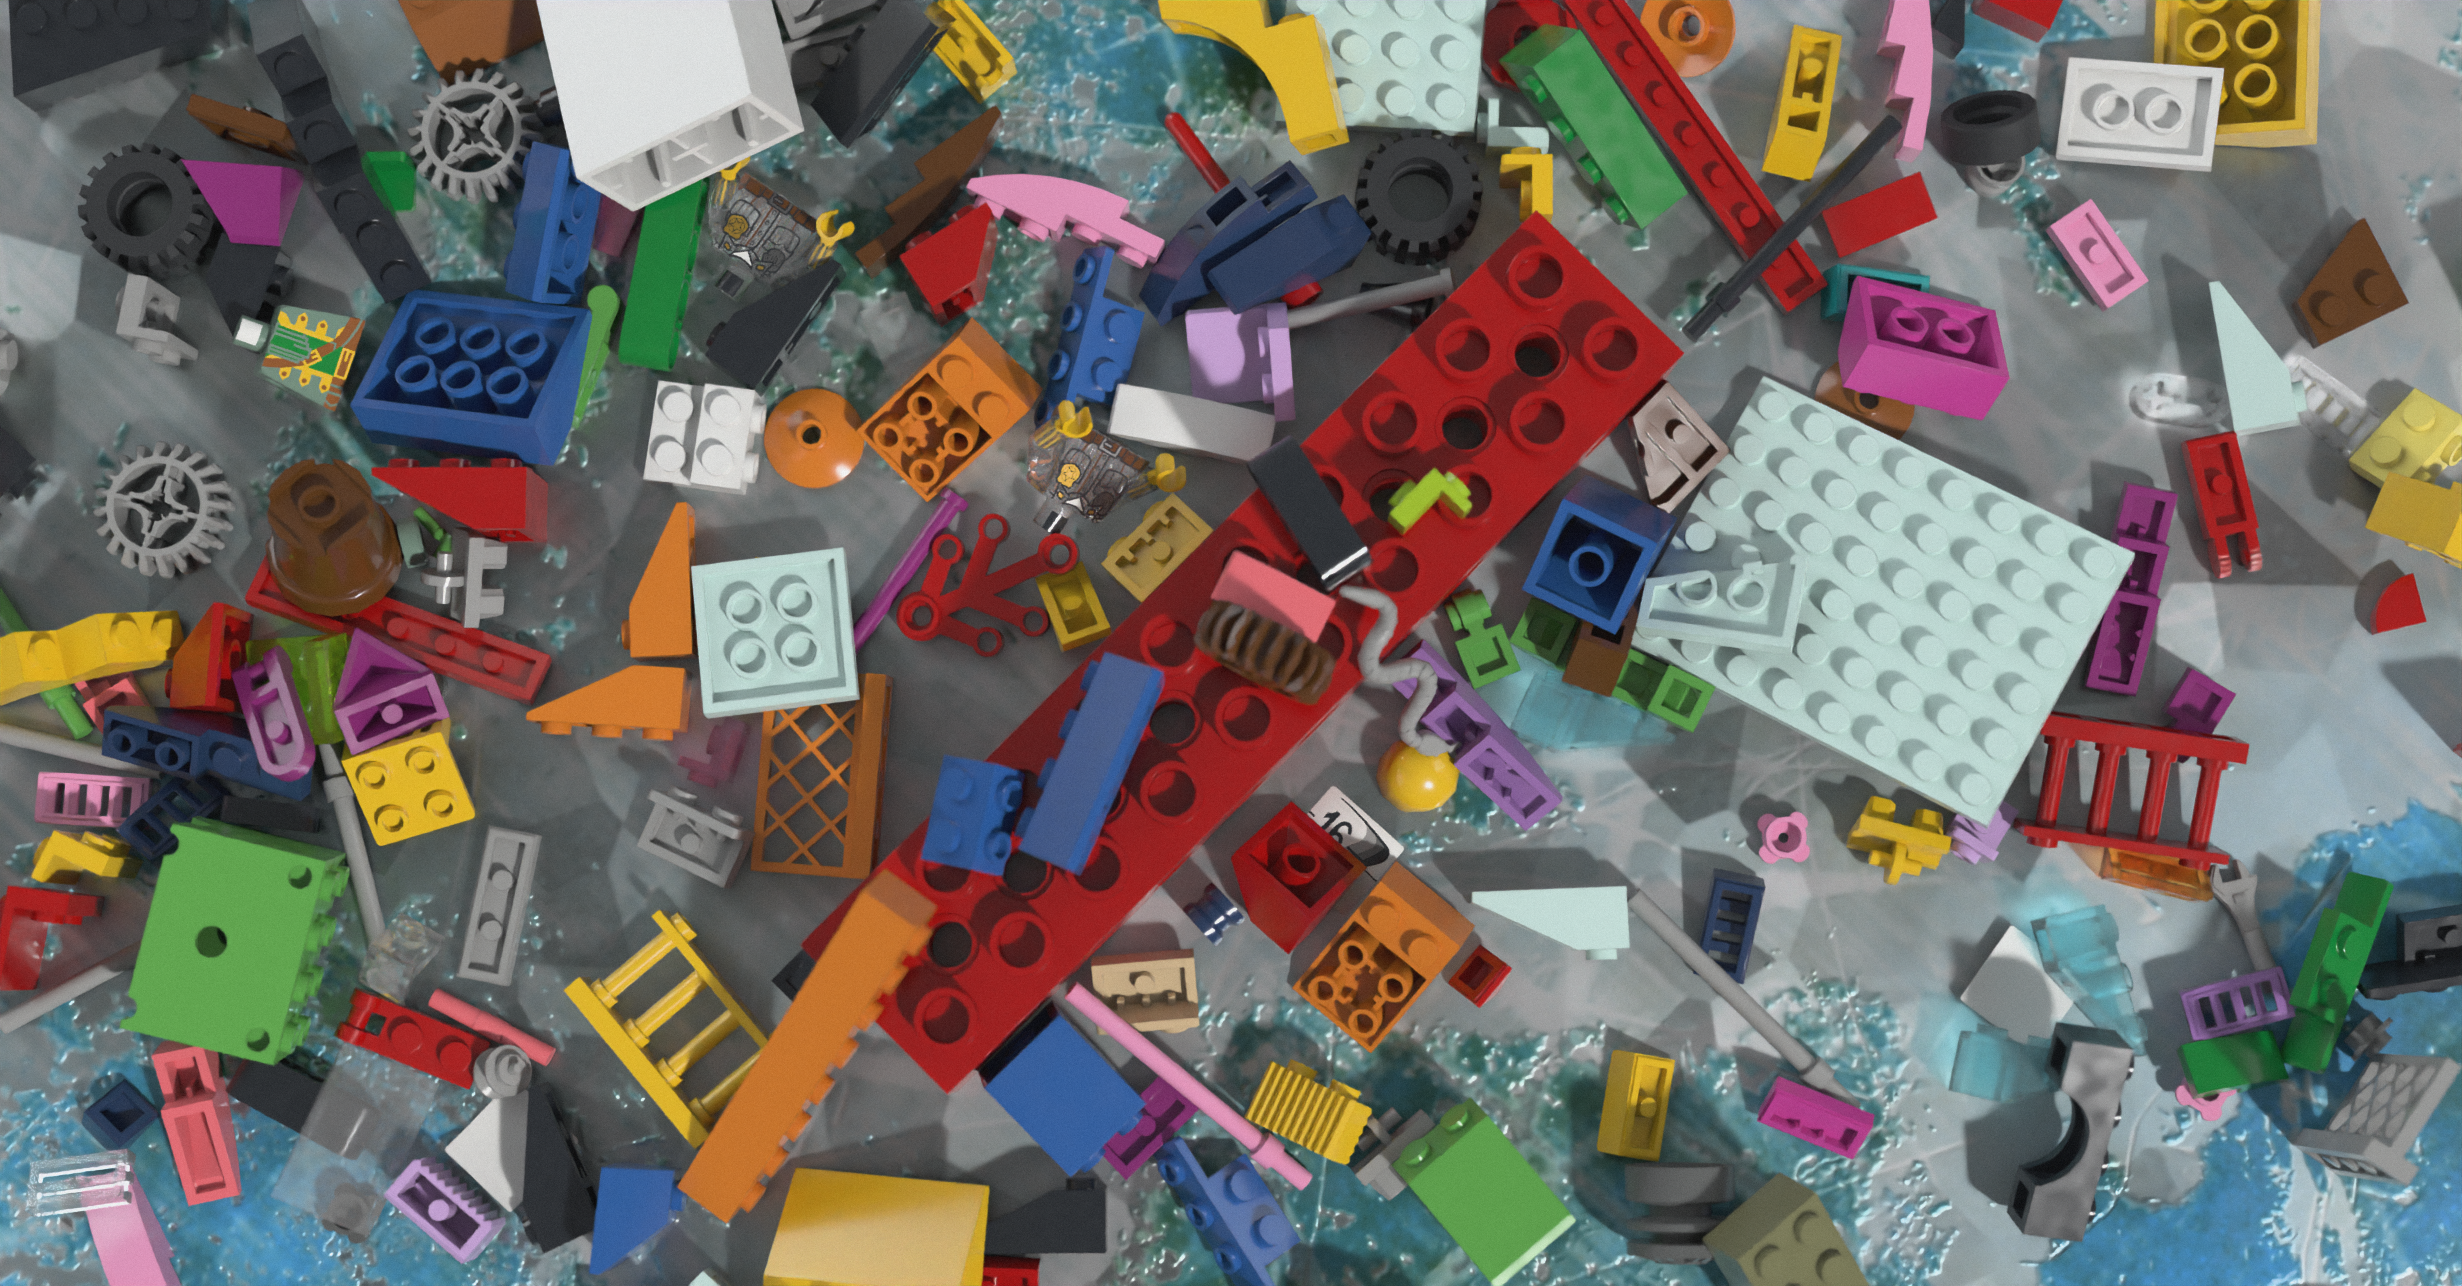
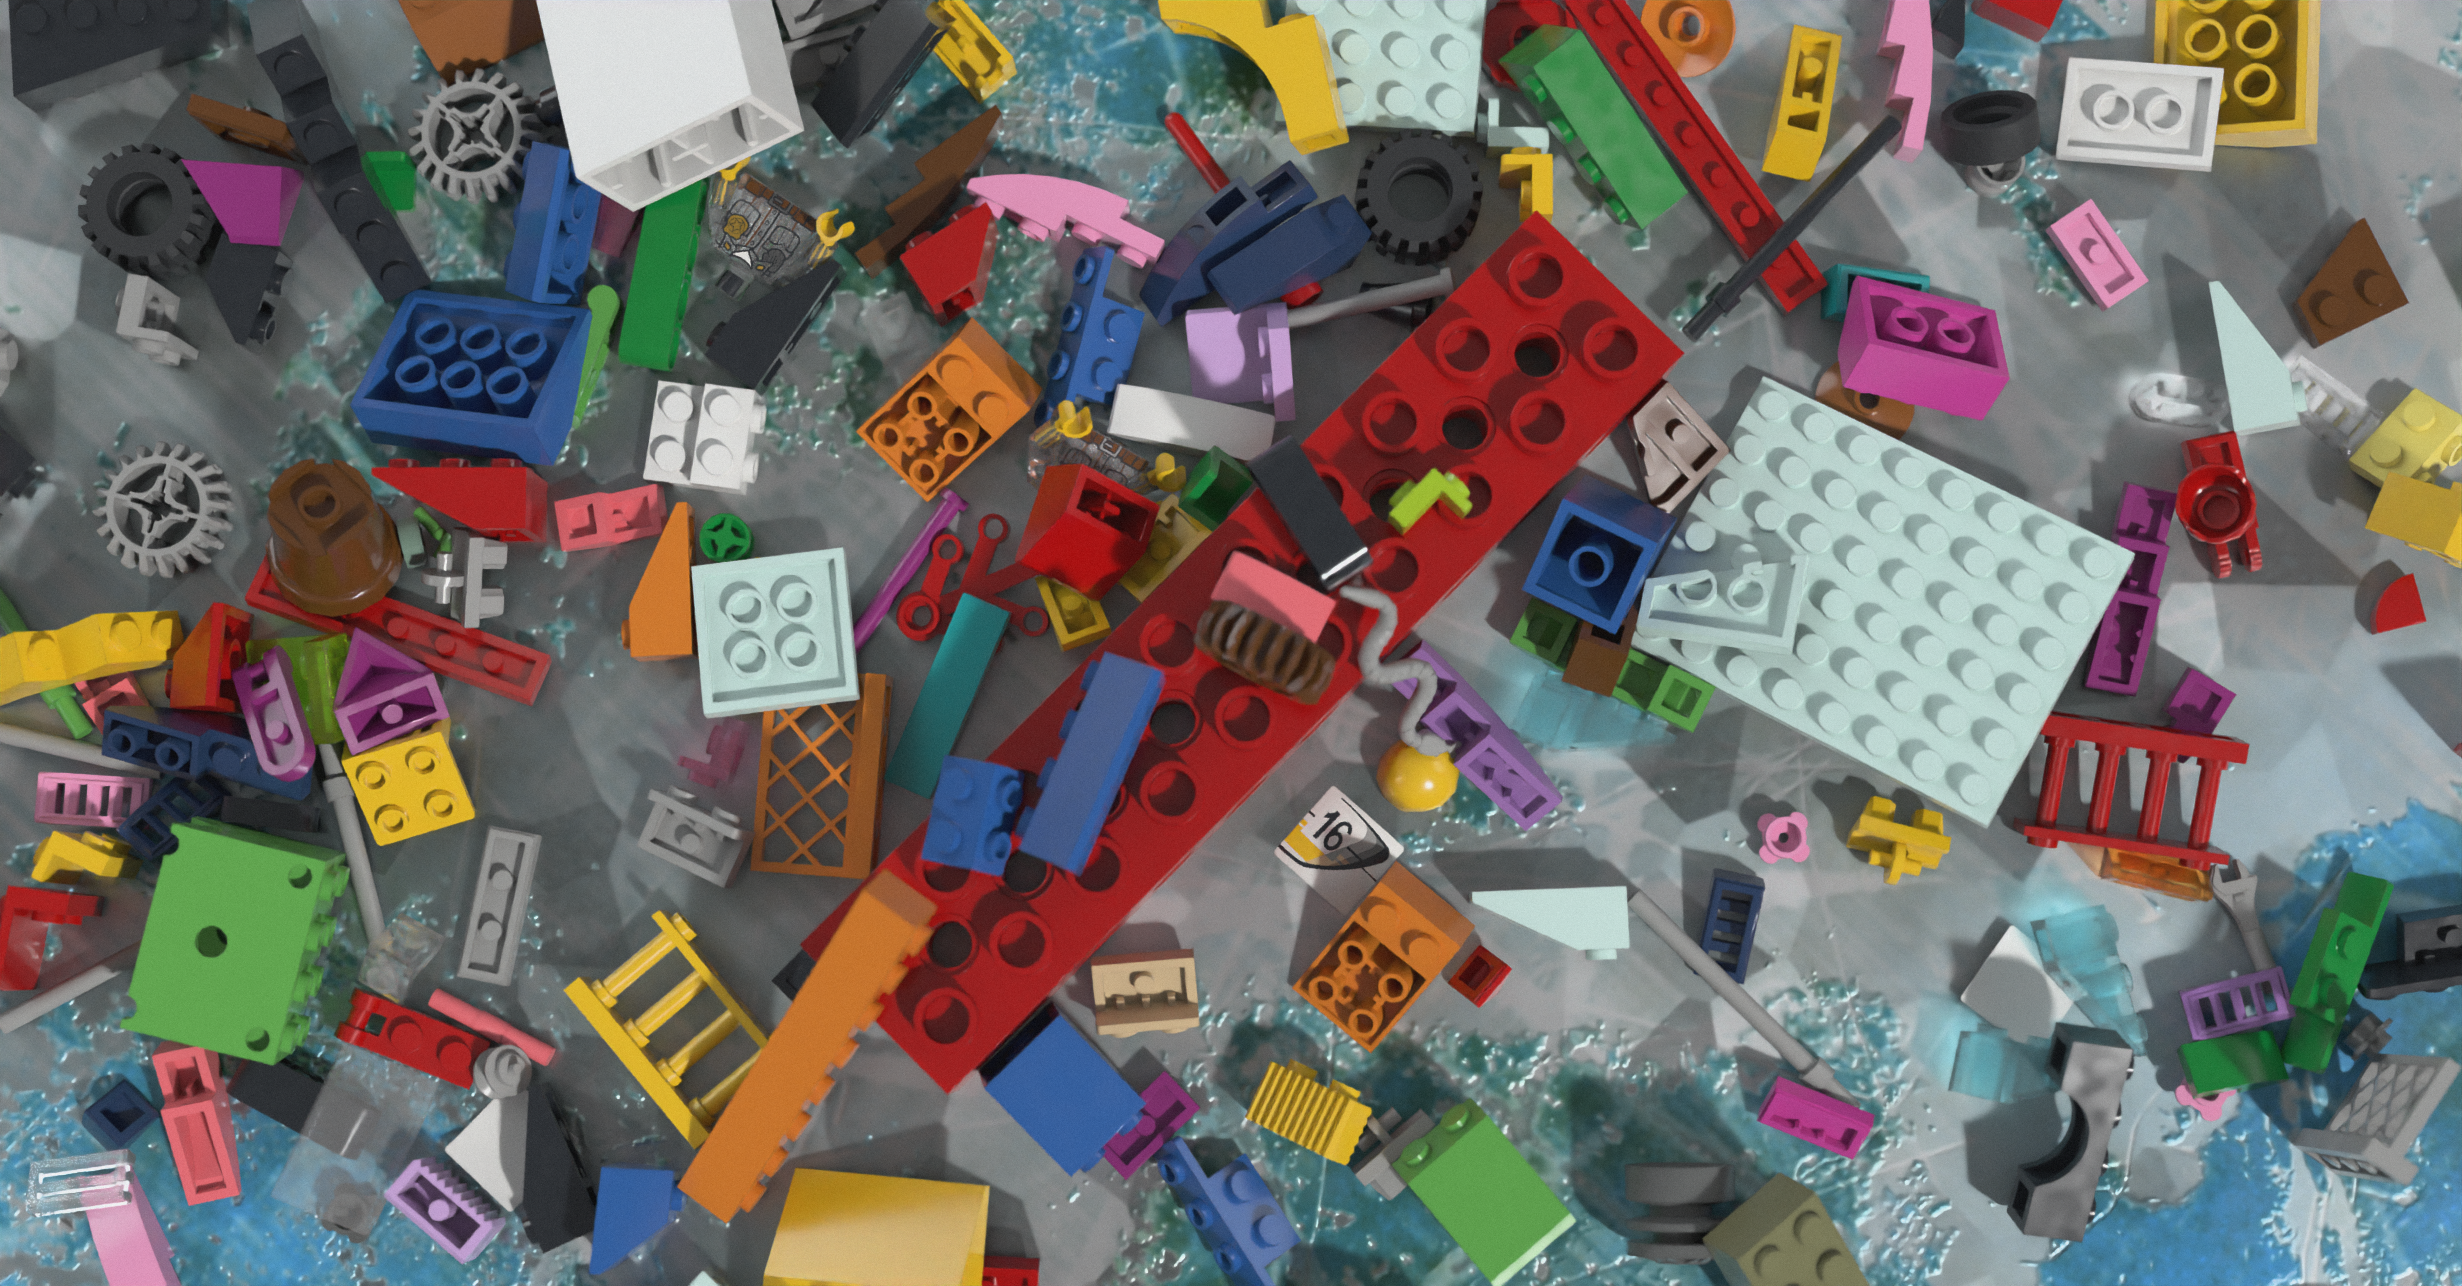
(303, 352): torso -> none
(611, 518): none -> coral slope
(630, 699): orange slope -> none
(717, 537): none -> green wheel
(817, 463): orange dish -> none
(947, 695): none -> teal tile
(1055, 1222): black slope -> none
(1085, 530): none -> red slope
(1213, 914): dark blue wheel -> none
(1214, 488): none -> green panel
(1264, 1147): bright pink bar -> none
(1293, 876): red slope -> none
(1486, 652): bright green plate -> none
(1635, 1105): yellow slope -> none
(1880, 214): red slope -> none
(1975, 842): lavender bracket -> none
(2215, 503): none -> red hair

